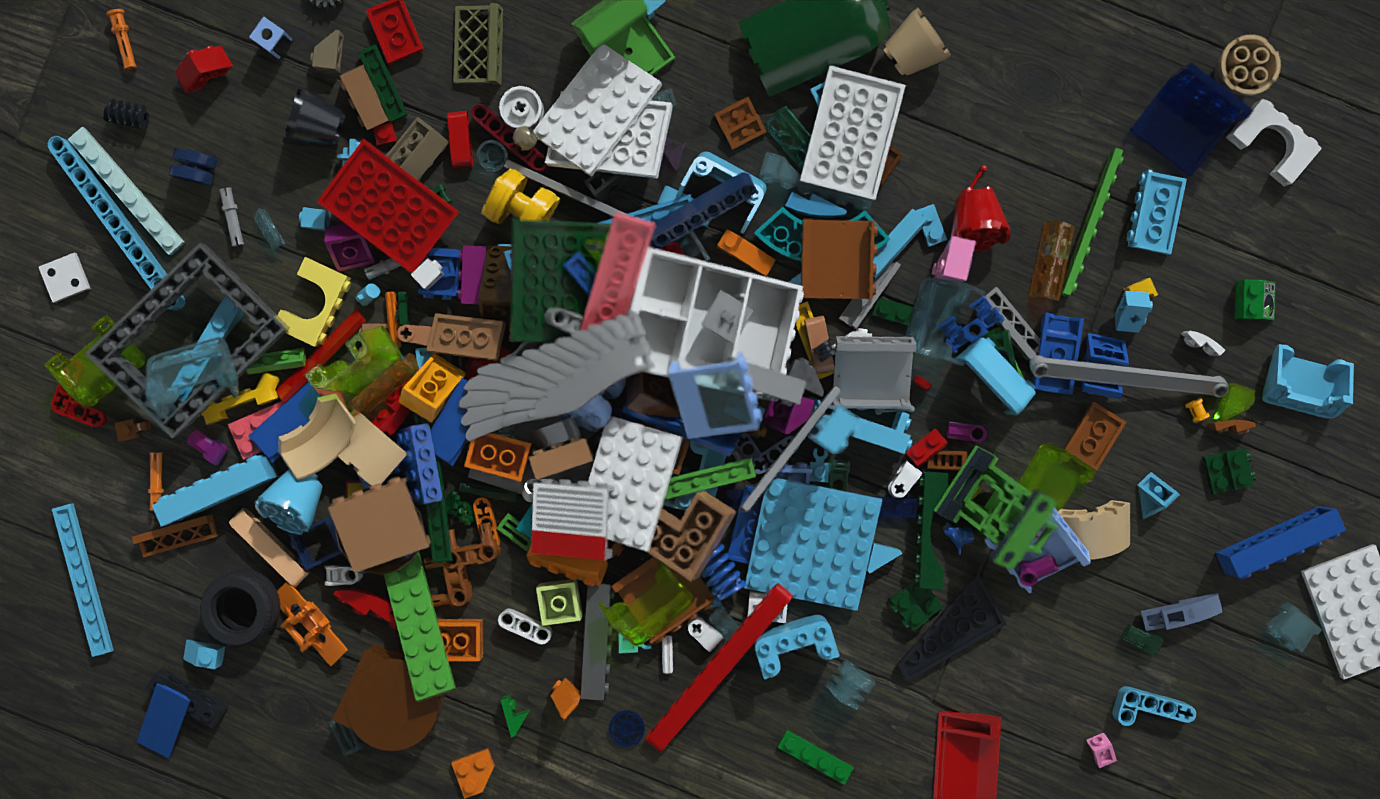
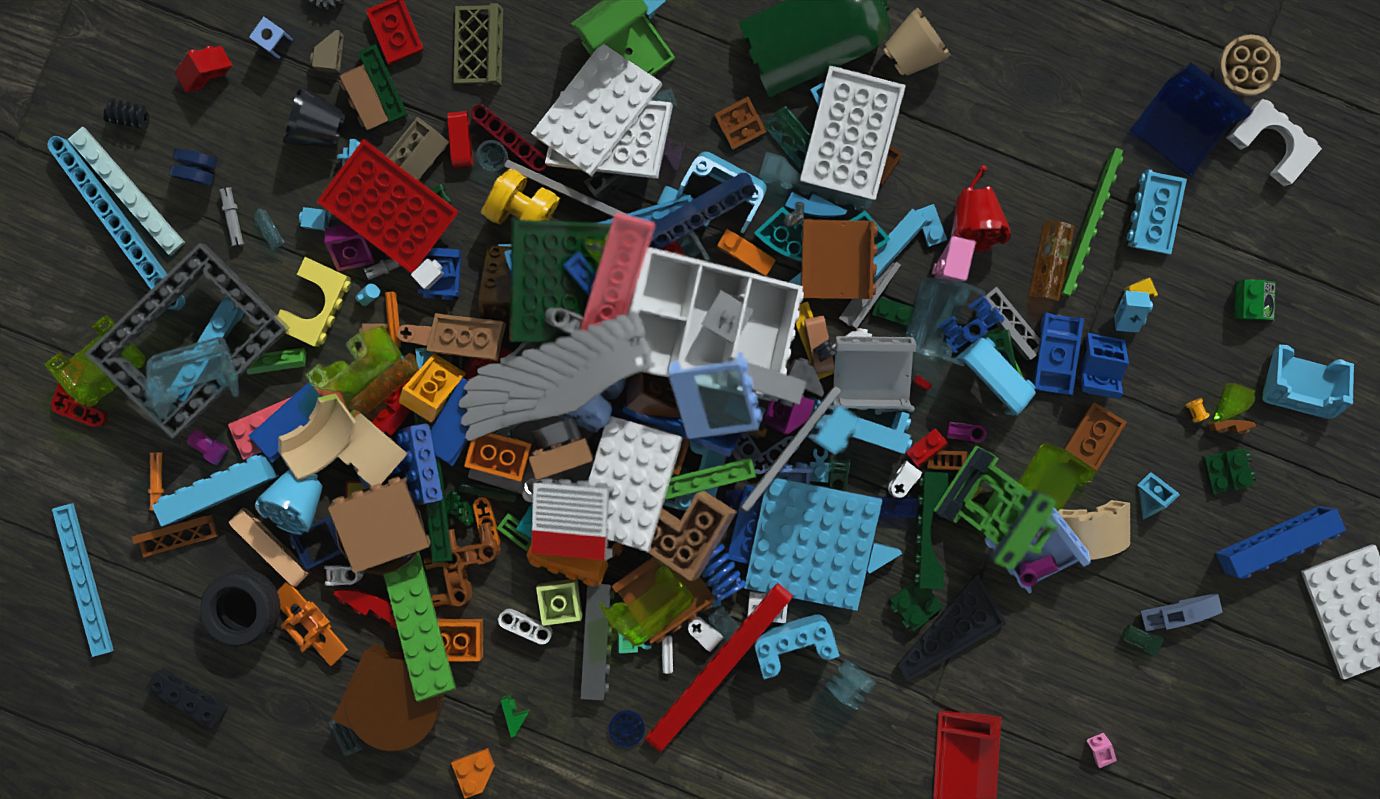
(64, 277): white tile -> none
(119, 27): orange pin -> none
(130, 429): dark orange plate -> none
(163, 720): blue piece -> none
(204, 654): medium azure slope -> none
(263, 394): yellow plate -> none
(321, 354): red tile -> none
(385, 134): red plate -> none
(403, 314): dark green plate -> none
(471, 274): magenta brick -> none
(519, 98): white wheel -> none
(524, 138): dark tan piece -> none
(565, 697): orange slope -> none
(795, 217): none -> clear smoke arm
(815, 757): green plate -> none
(958, 535): blue animal -> none
(1128, 376): light grey piece -> none
(1156, 706): medium azure beam -> none
(1197, 339): white slope -> none
(1293, 628): clear light blue hips -> none

